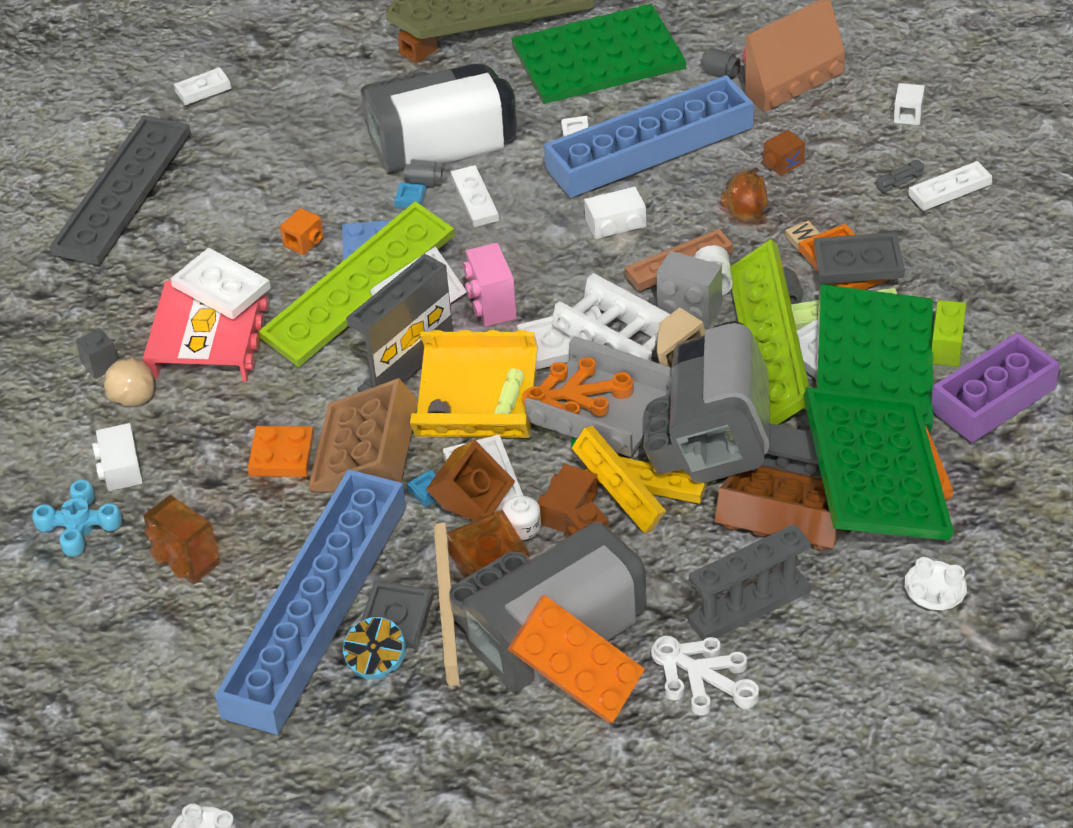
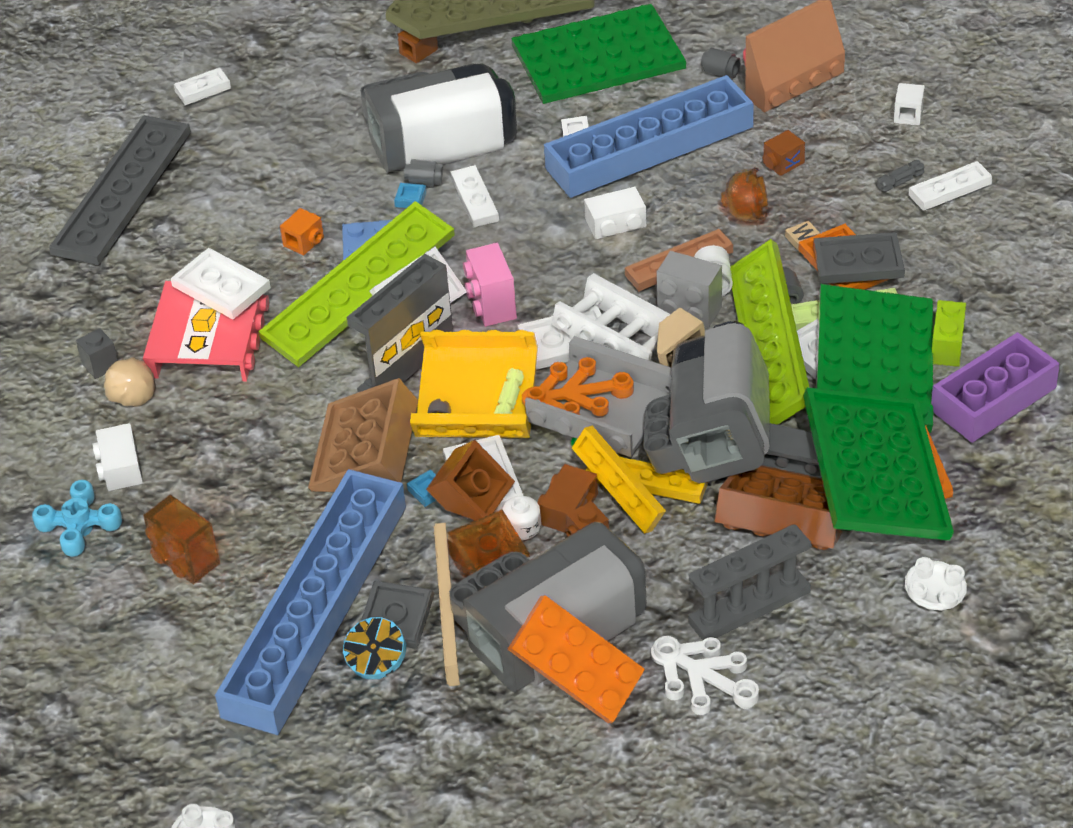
(281, 451): orange plate -> none

